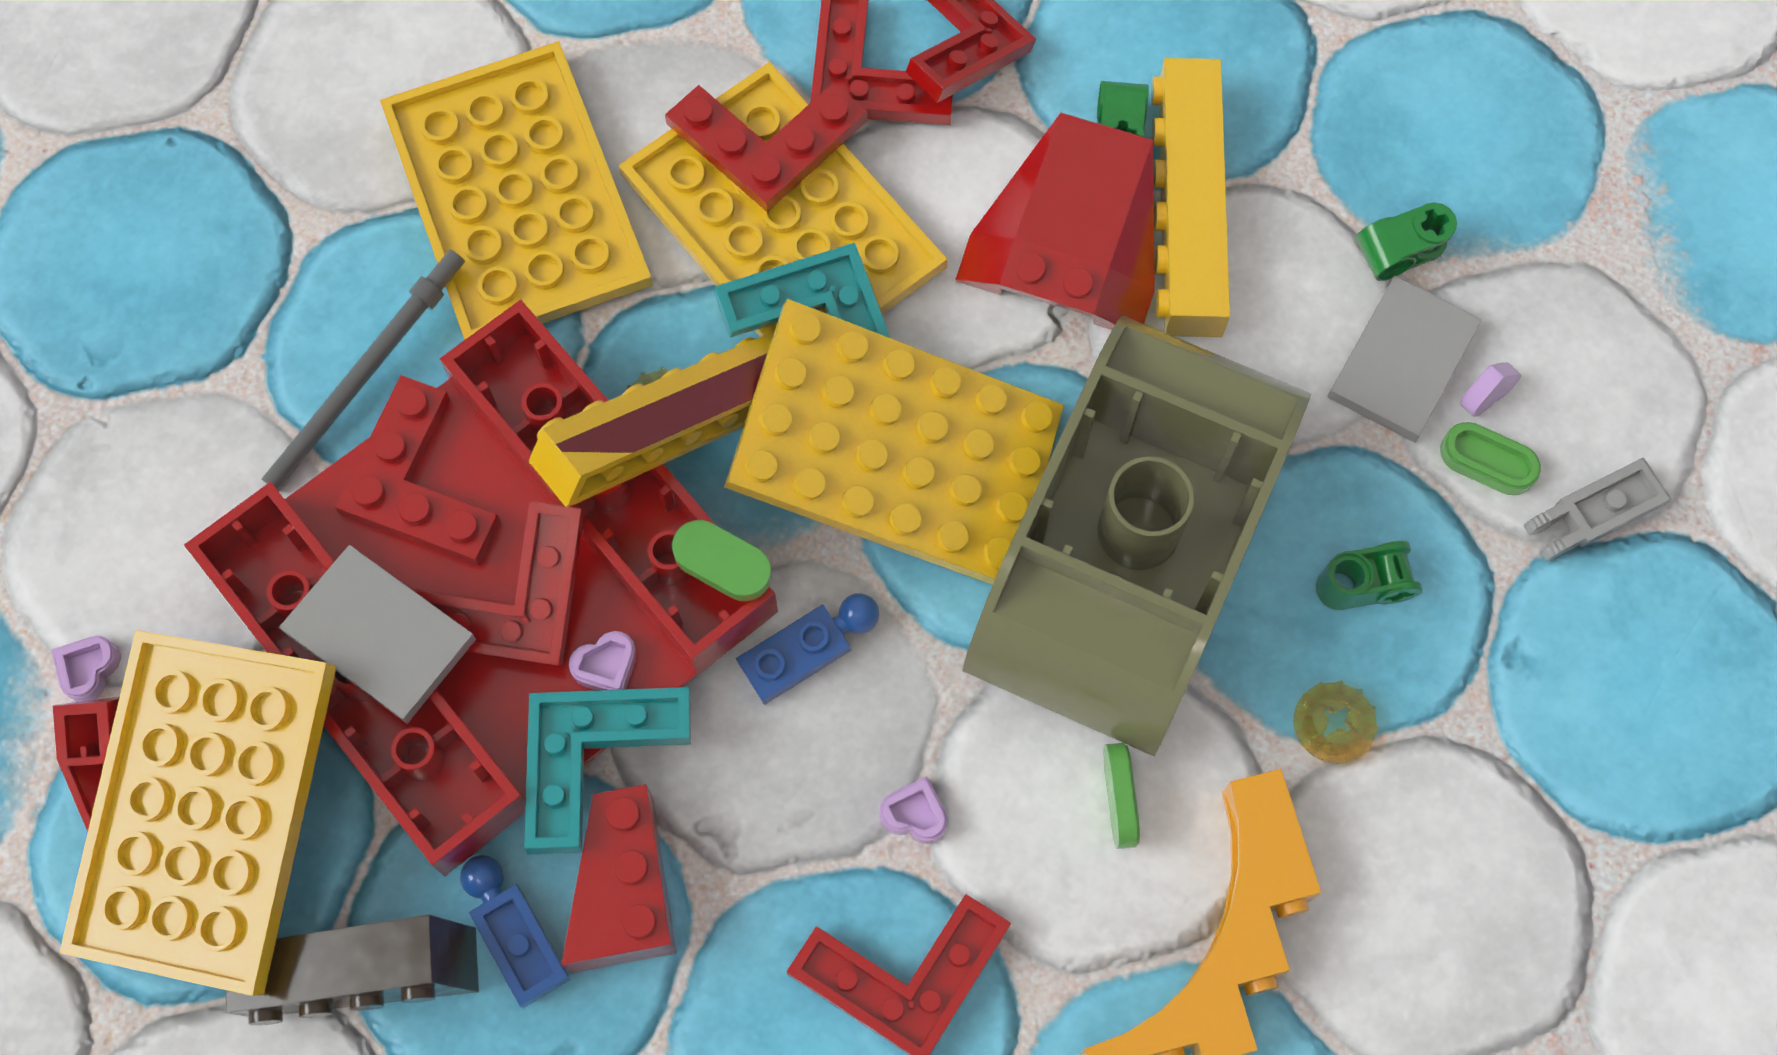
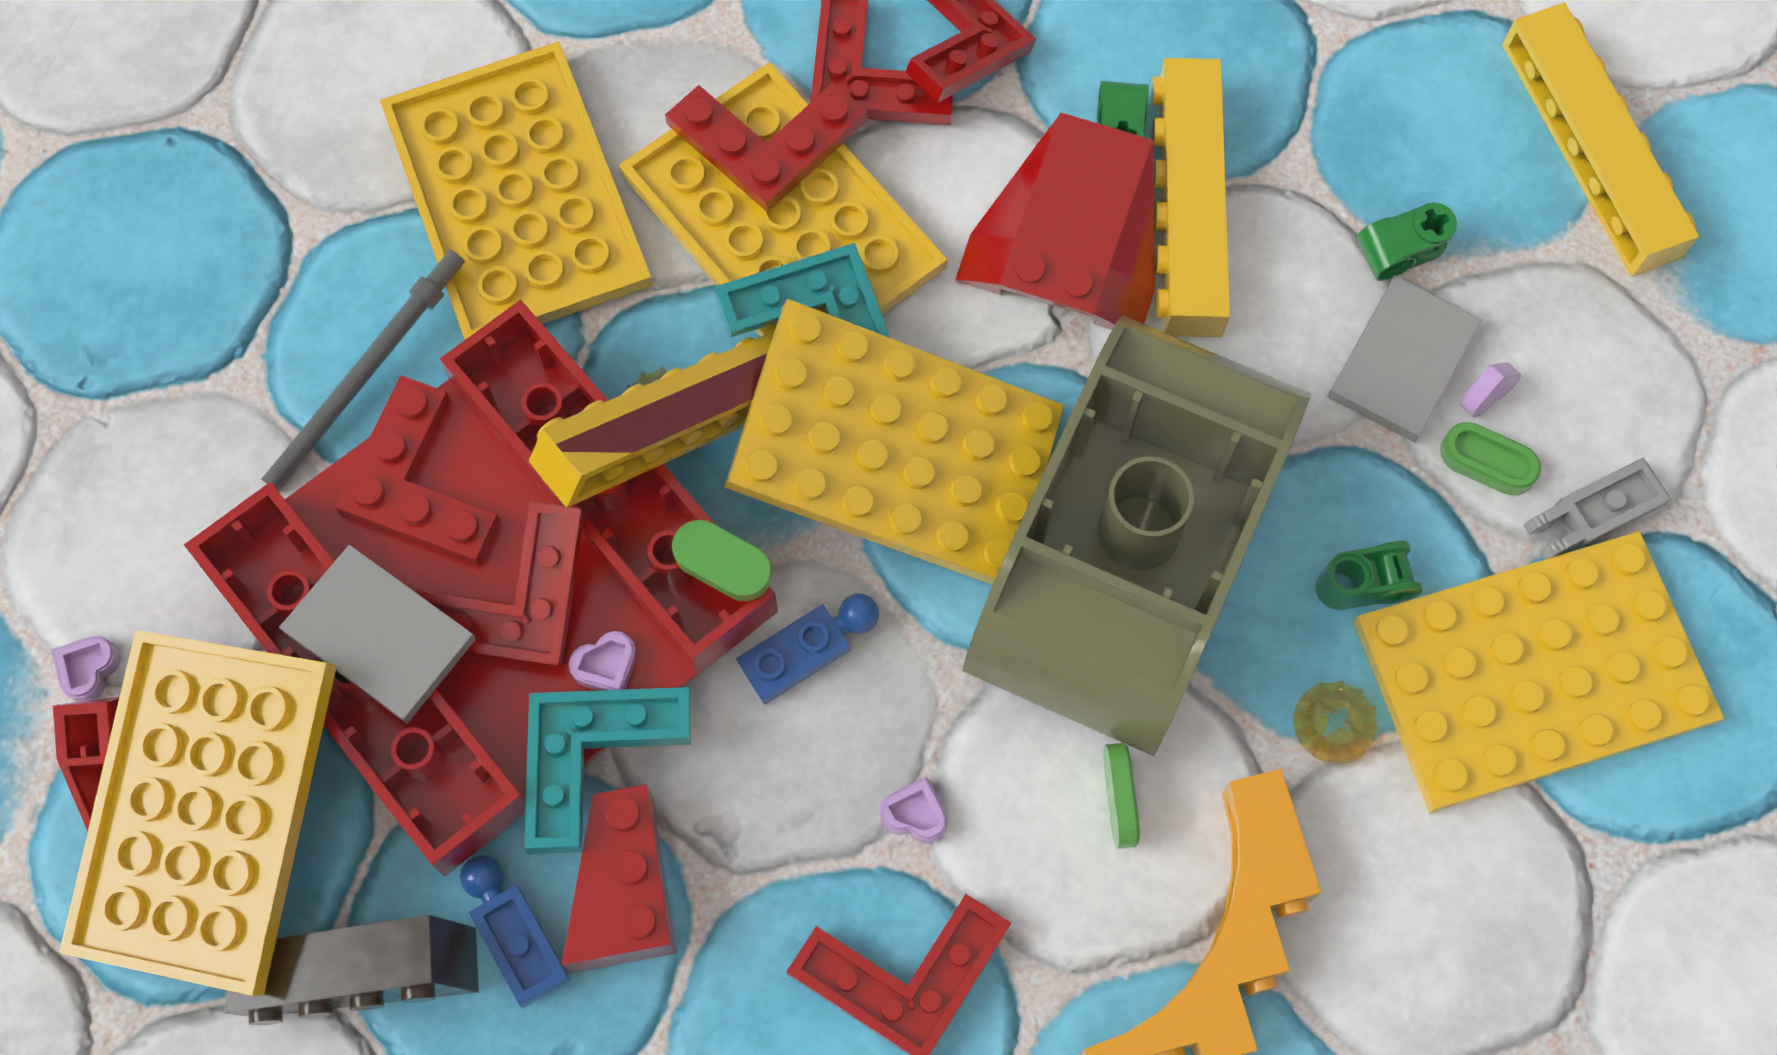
(1536, 671): none -> yellow plate
(1600, 139): none -> yellow brick

